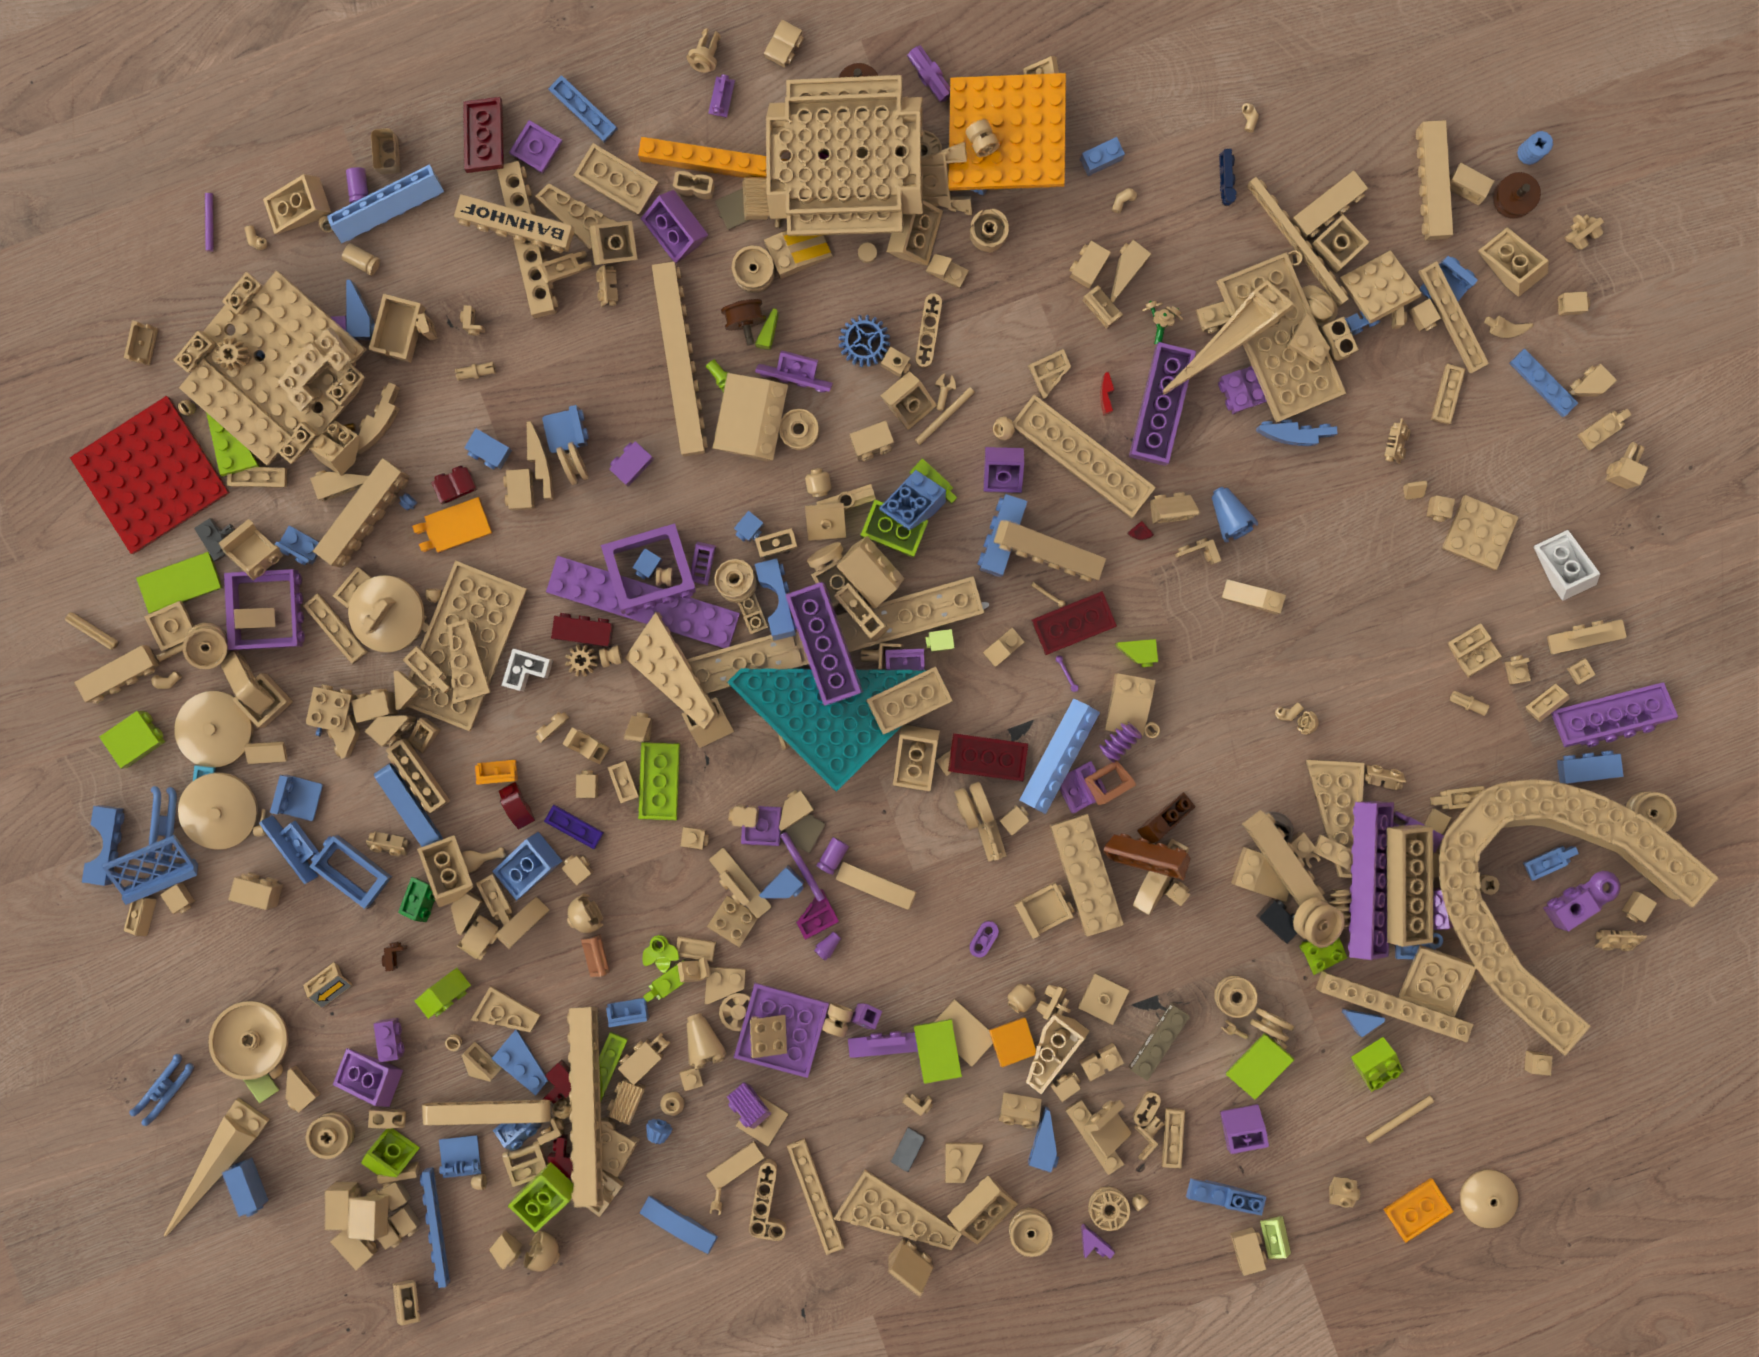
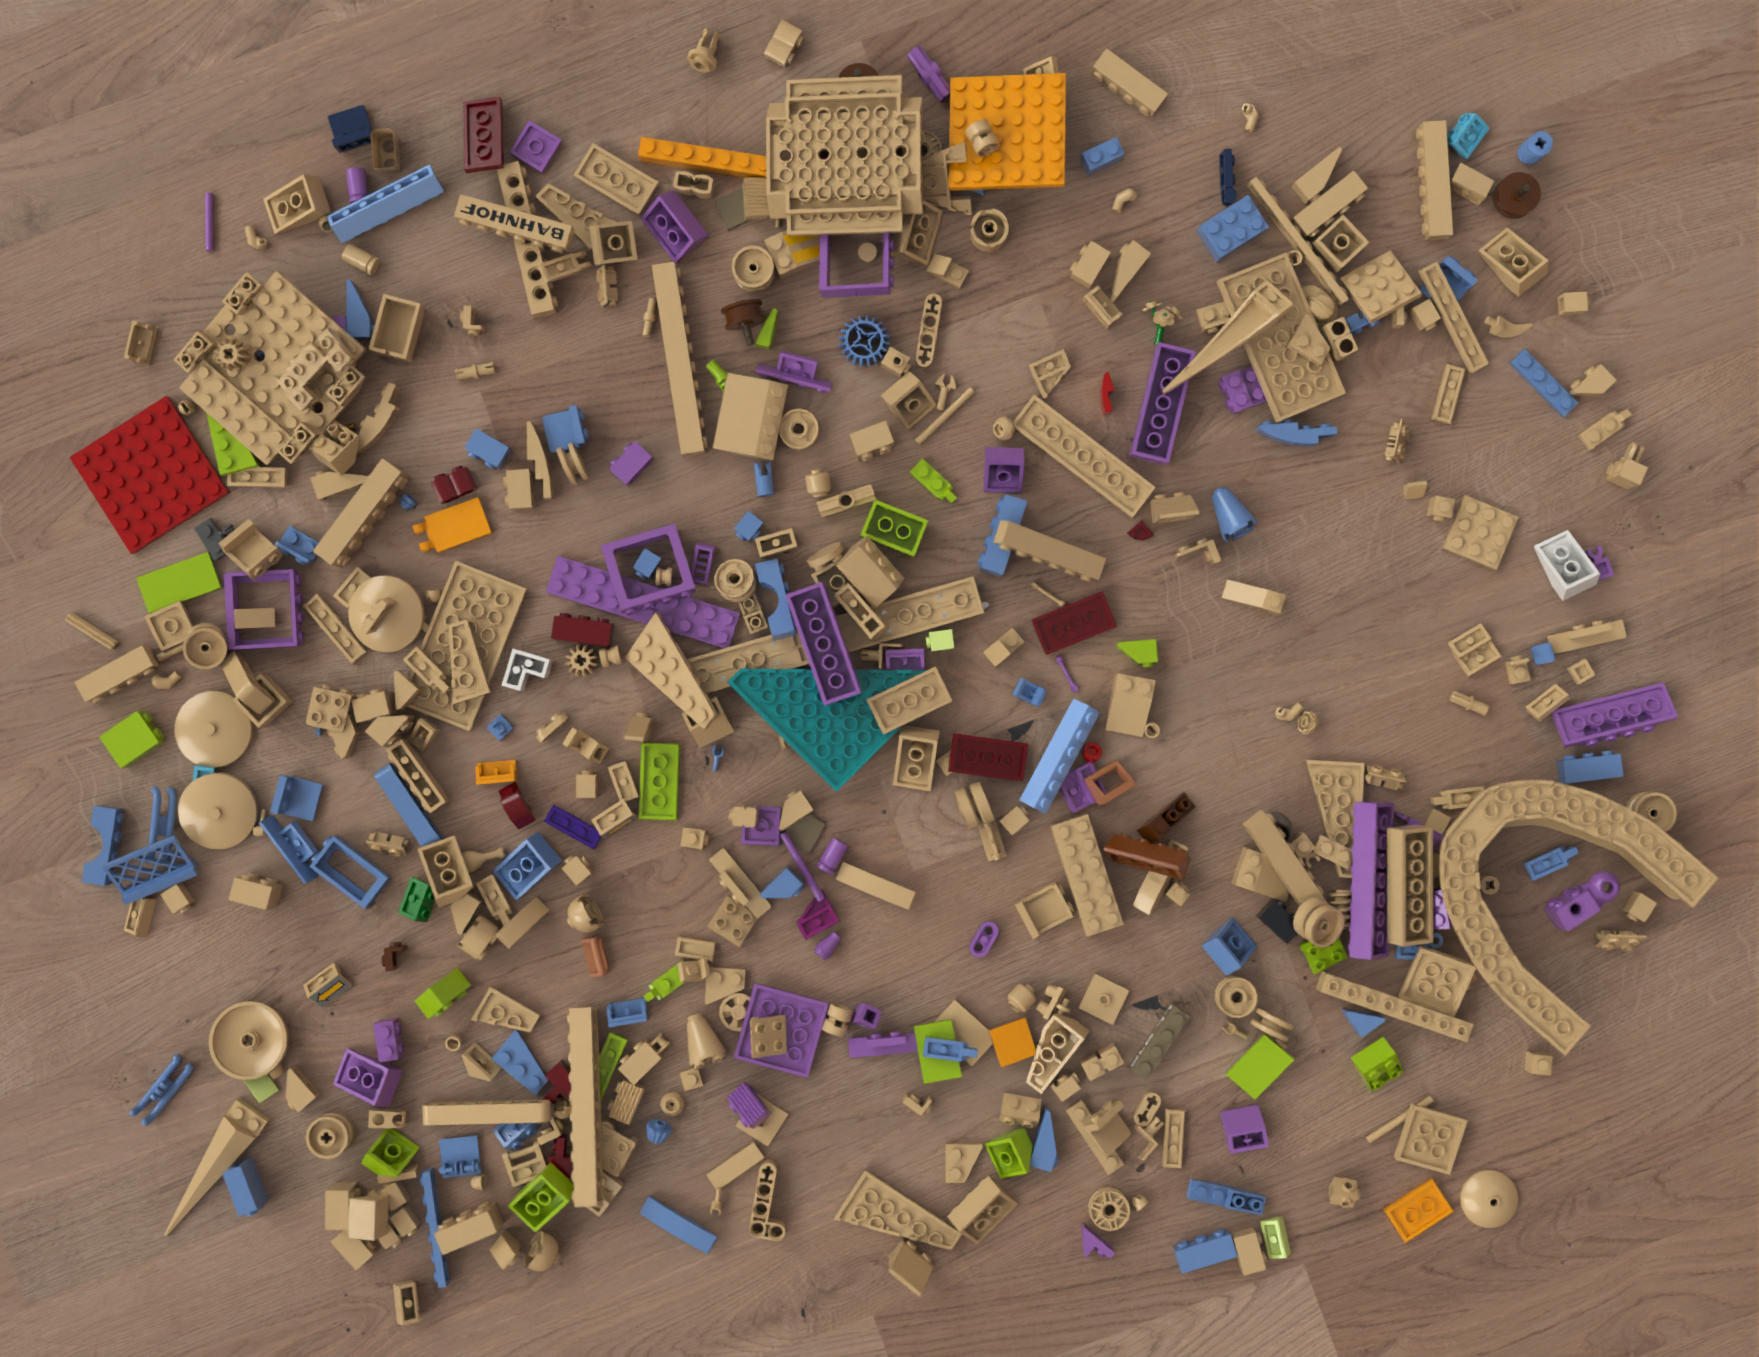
(265, 752): tan tile -> none
(350, 128): none -> dark blue bracket
(426, 326): tan plate -> none
(468, 1227): none -> tan brick
(500, 727): none -> medium blue tile
(582, 109): medium blue plate -> none
(614, 819): none -> tan panel
(649, 317): none -> tan bar
(660, 956): lime plate -> none
(717, 754): none -> medium blue hand
(721, 96): medium lavender hinge -> none
(764, 483): none -> medium blue hinge
(815, 1196): tan tile -> none
(825, 521): tan plate -> none
(855, 290): none -> medium lavender piece
(908, 1149): slope -> none
(914, 500): medium blue slope -> none
(948, 1049): none -> medium blue hinge
(1011, 1153): none -> lime slope
(1029, 692): none -> medium blue bracket
(1030, 1220): tan wheel -> none
(1091, 752): none -> red tile
(1120, 742): medium lavender piece -> none
(1129, 83): none -> tan brick
(1204, 1251): none -> medium blue brick
(1229, 946): none -> medium blue slope
(1232, 228): none -> medium blue brick
(1313, 182): none -> tan slope
(1430, 1138): none -> tan plate
(1467, 134): none -> medium azure bracket
(1543, 653): none -> medium blue slope
(1581, 228): tan hips -> none
(1601, 564): none -> medium lavender plate

